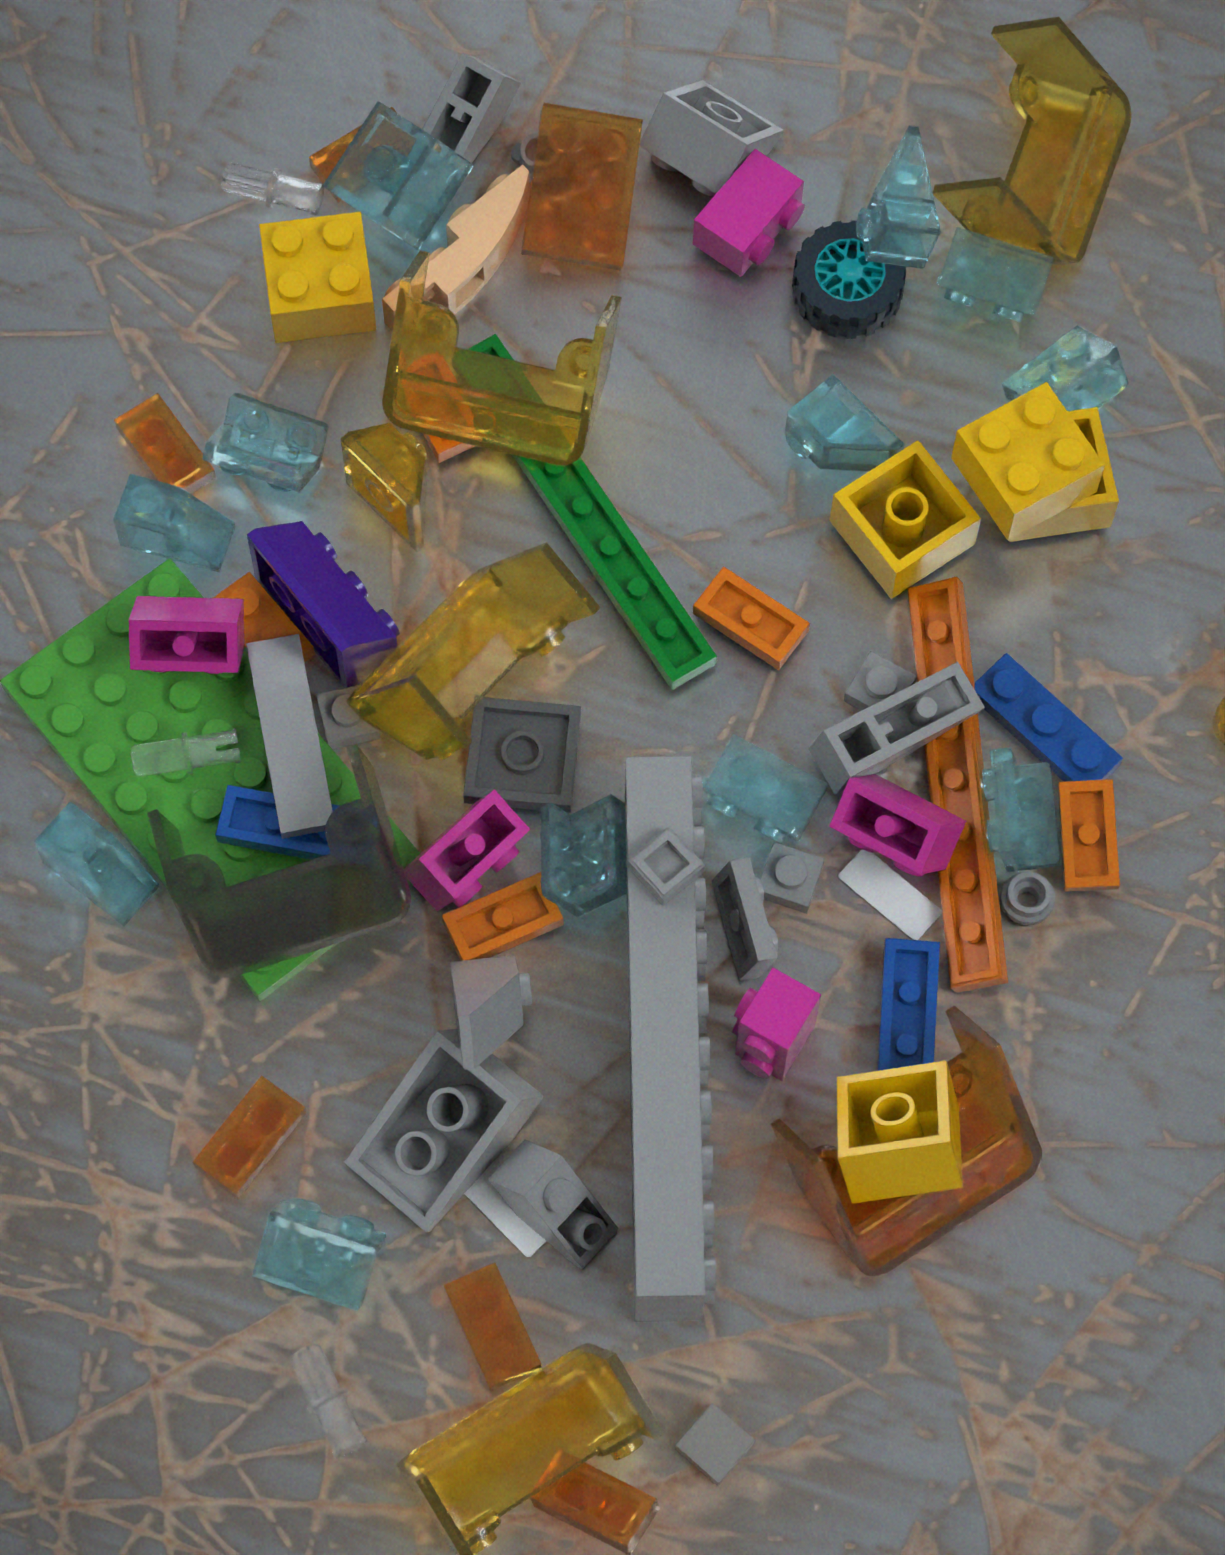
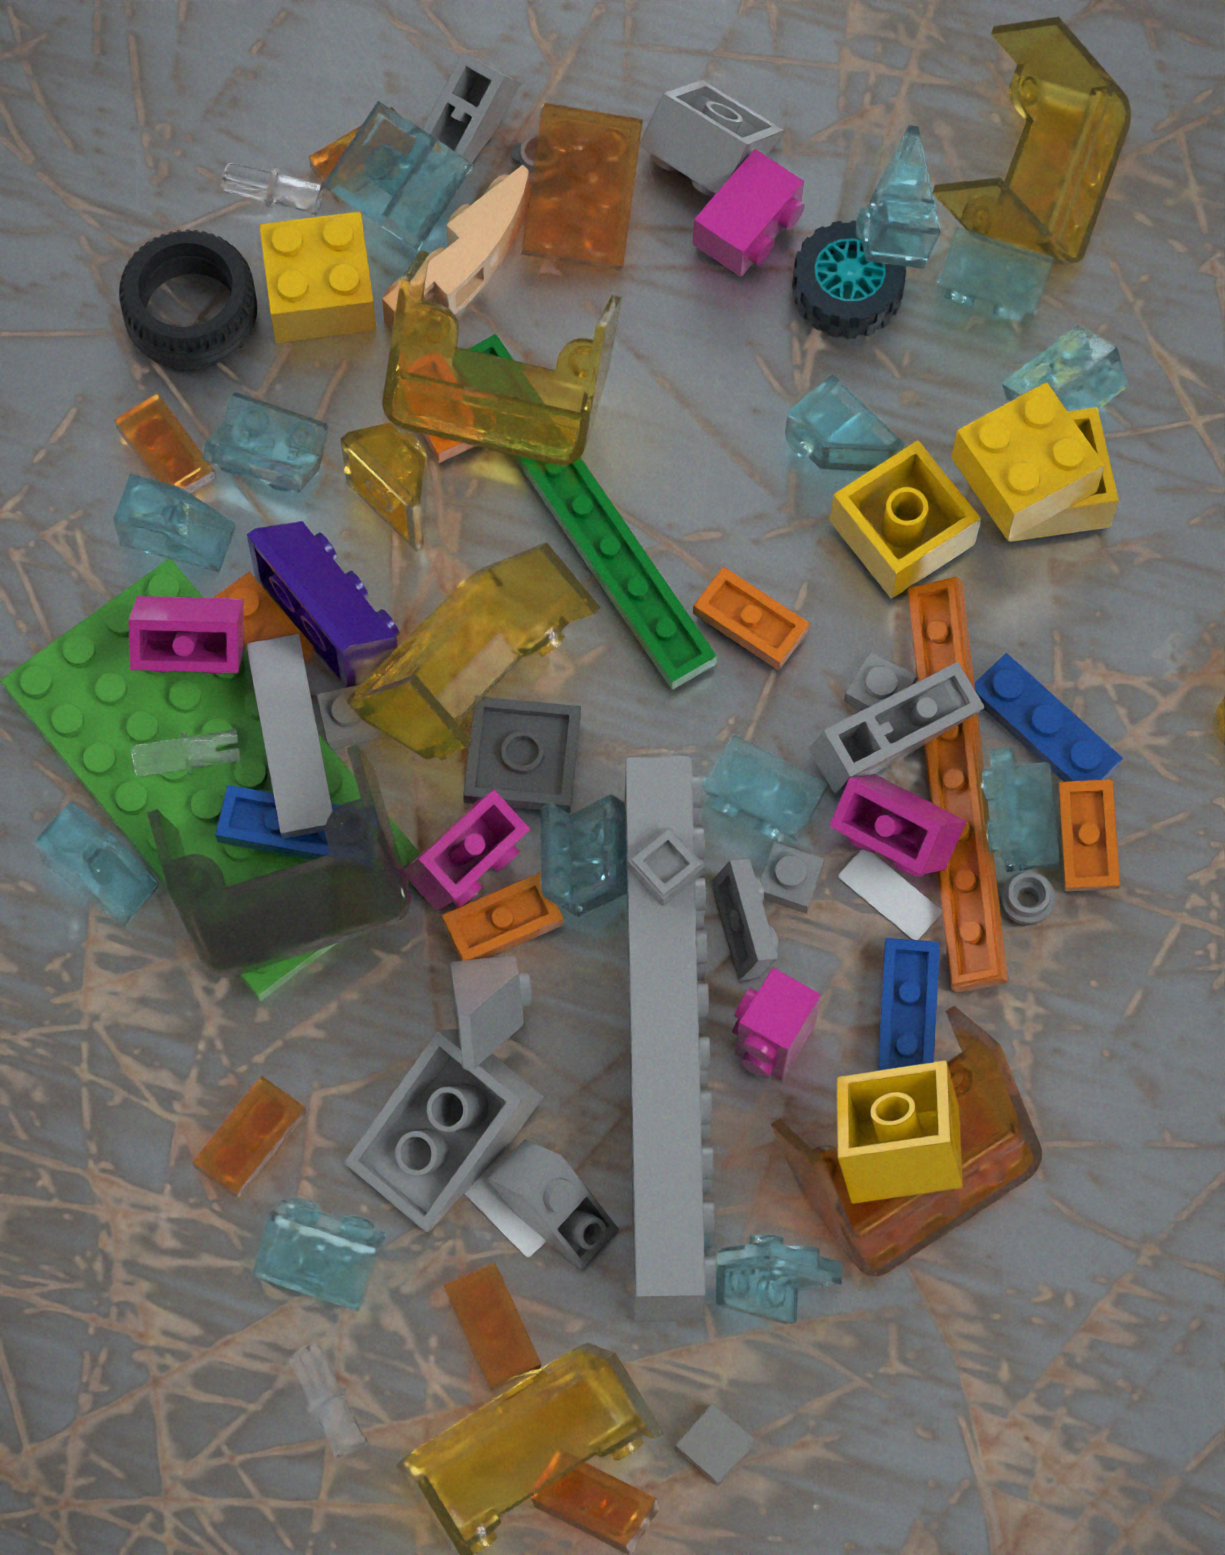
(180, 255): none -> black tyre
(767, 1276): none -> clear light blue bracket

